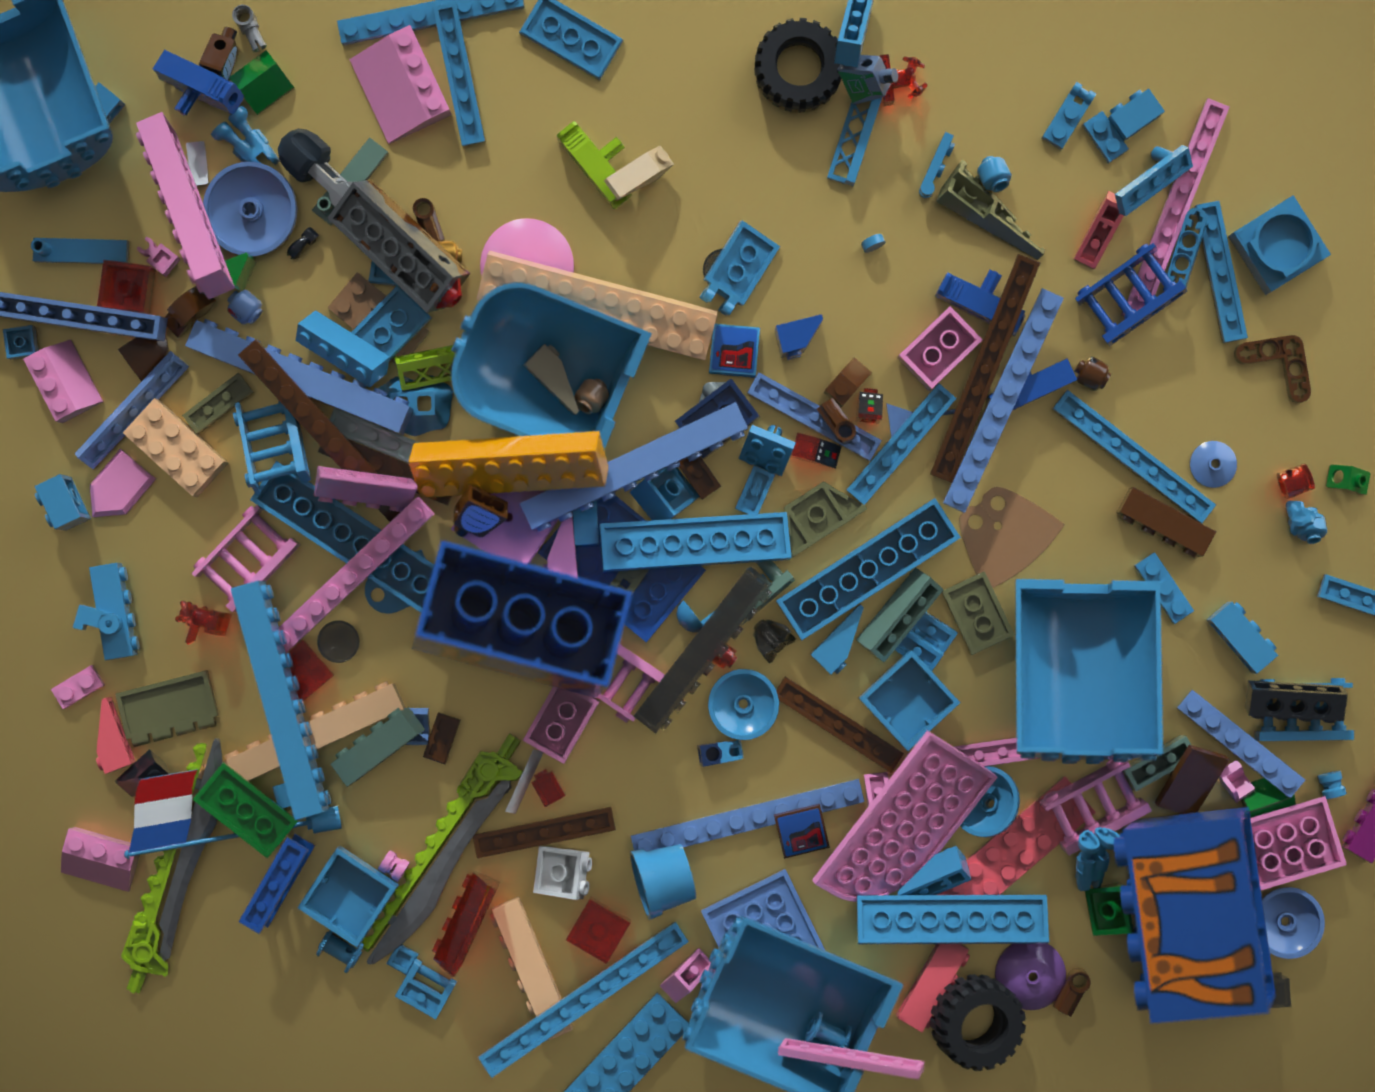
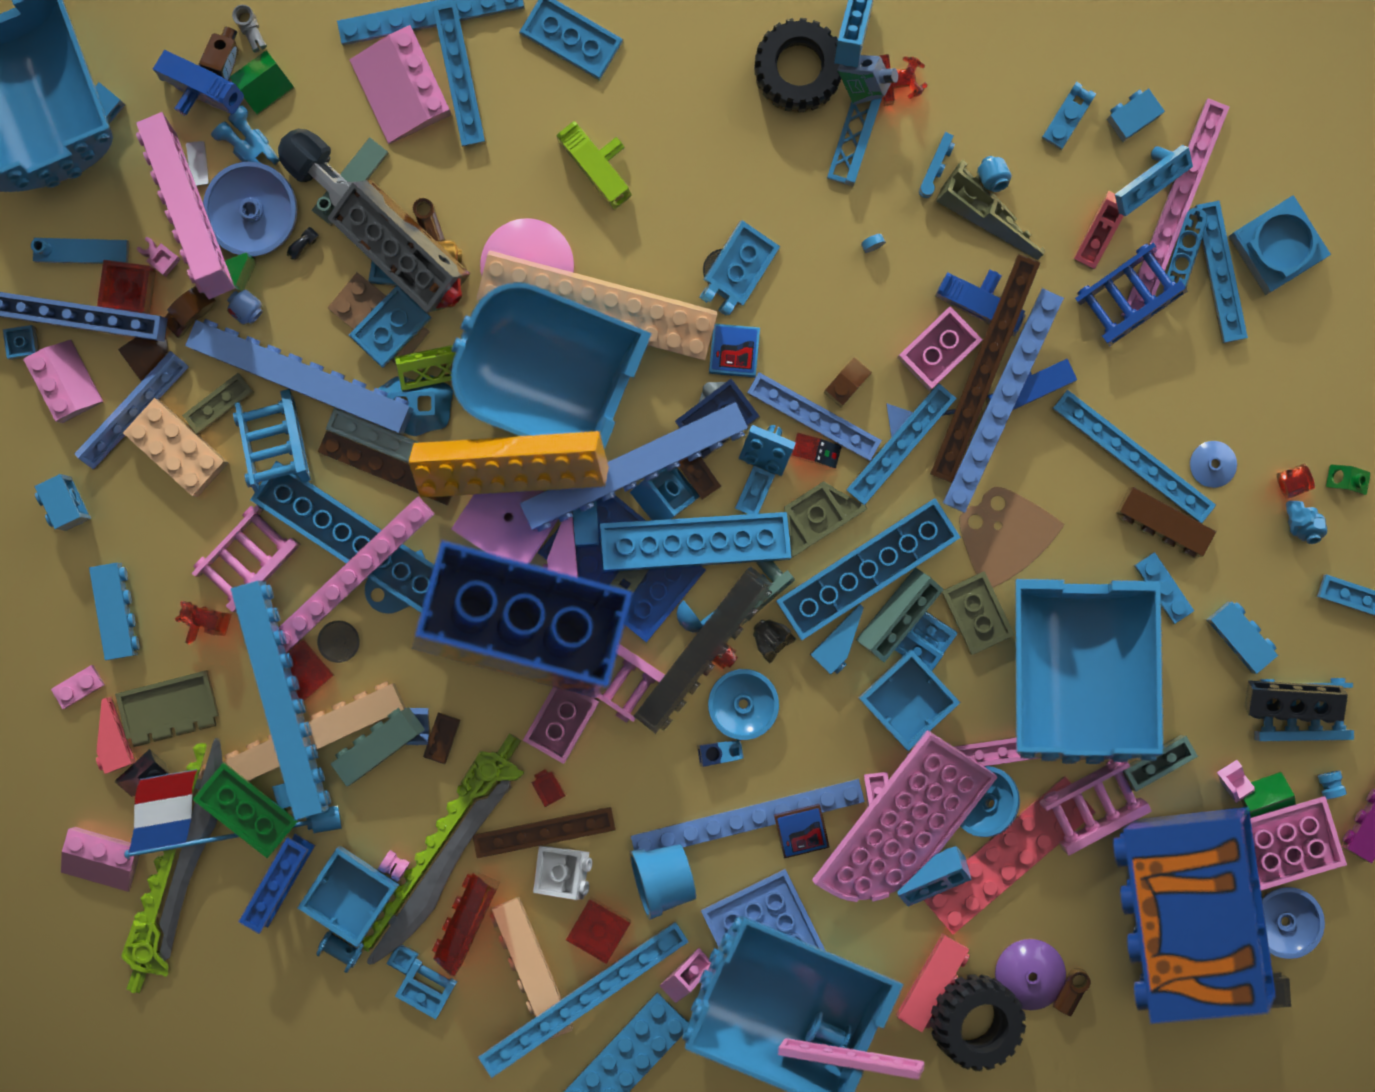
(107, 622): dark azure leg -> none
(119, 486): bright pink tile -> none
(307, 413): reddish brown plate -> none
(342, 348): dark azure brick -> none
(364, 488): bright pink slope -> none
(478, 512): reddish brown torso -> none
(524, 781): white sticker -> none
(551, 374): dark tan slope -> none
(591, 396): medium nougat head -> none
(639, 172): tan slope -> none
(796, 336): blue slope -> none
(835, 419): reddish brown piece -> none
(838, 724): reddish brown plate -> none
(869, 406): slope -> none
(952, 919): dark azure plate -> none
(1092, 373): reddish brown head -> none
(1093, 858): dark azure piece -> none
(1105, 137): dark azure plate -> none
(1107, 911): green slope -> none
(1191, 780): reddish brown tile -> none
(1241, 744): medium blue plate -> none
(1281, 352): reddish brown beam -> none

